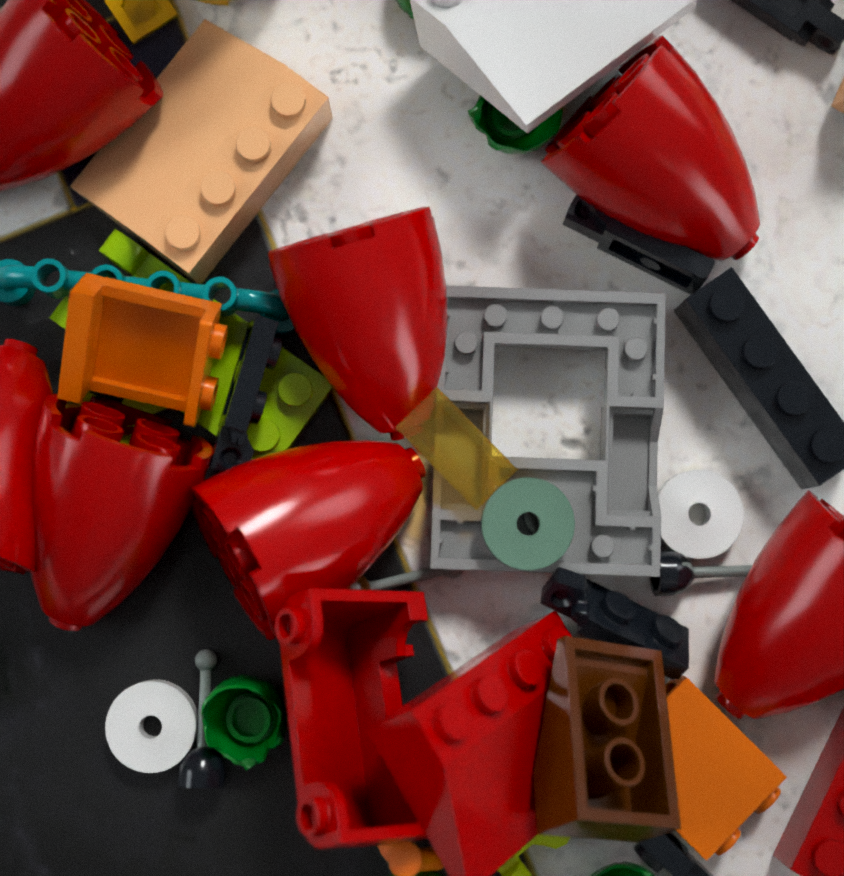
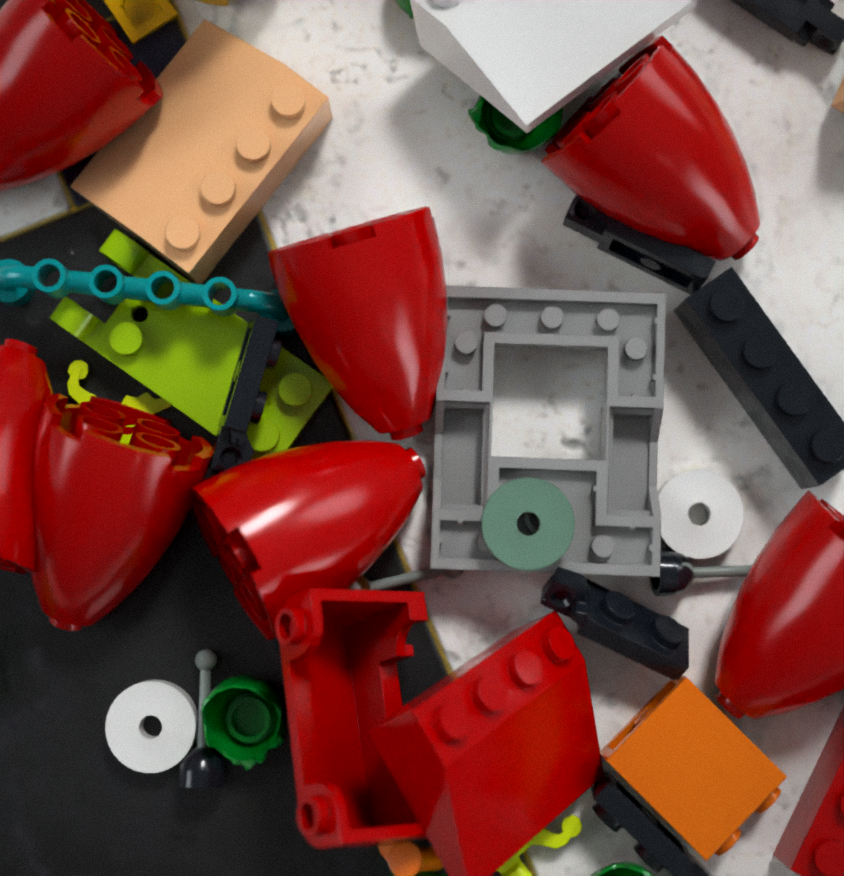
(141, 346): orange panel -> none
(456, 448): clear yellow tile -> none
(605, 745): reddish brown slope -> none

